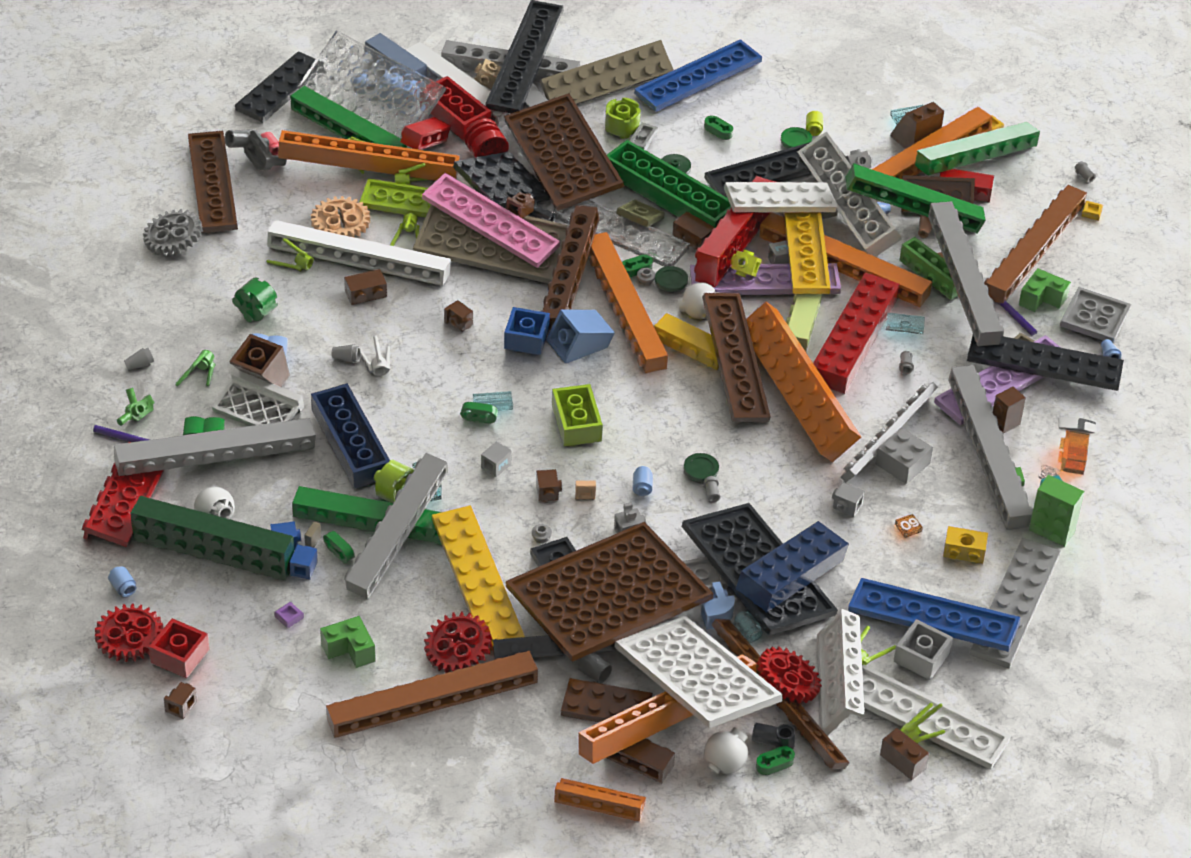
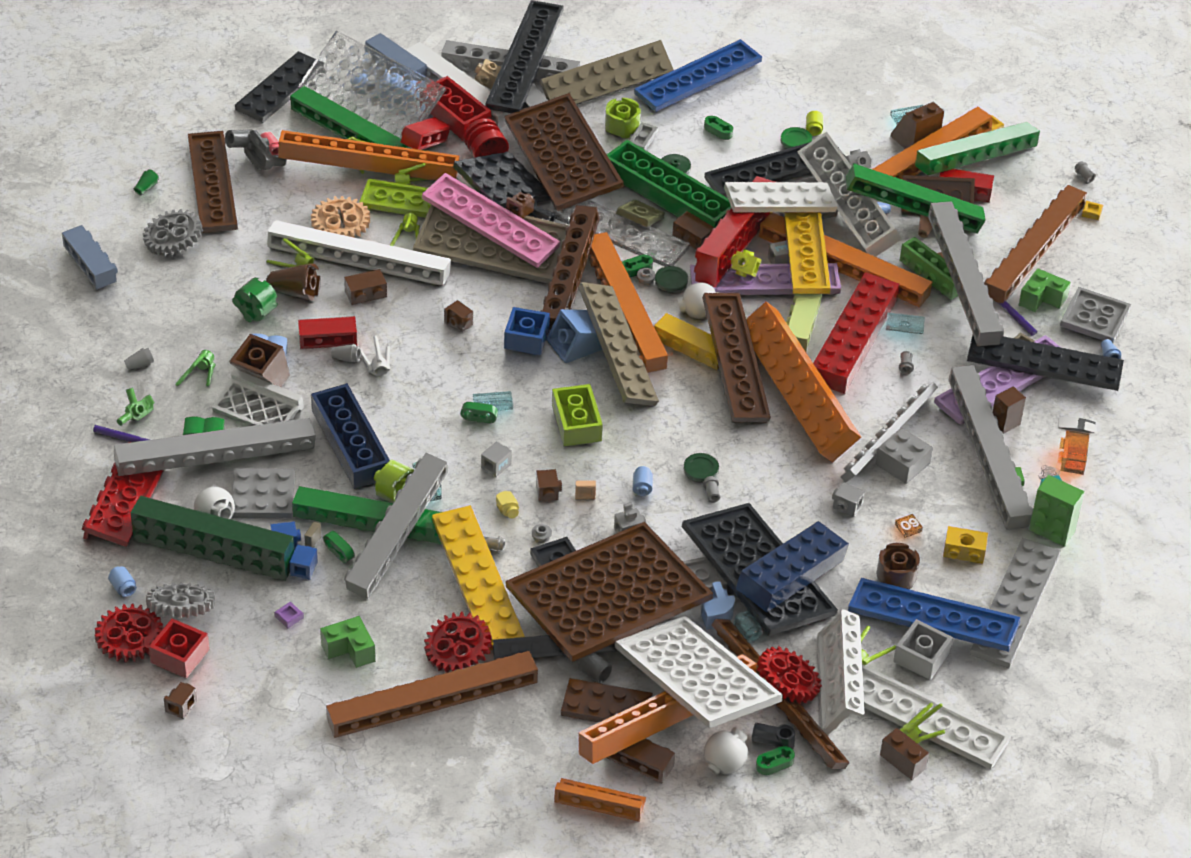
(89, 256): none -> sand blue brick
(147, 180): none -> green cone
(180, 600): none -> light grey gear
(263, 492): none -> light grey plate
(296, 281): none -> reddish brown cone
(327, 332): none -> red brick
(495, 543): none -> light grey pin
(507, 504): none -> light yellow arm
(618, 344): none -> dark tan plate
(898, 565): none -> reddish brown brick

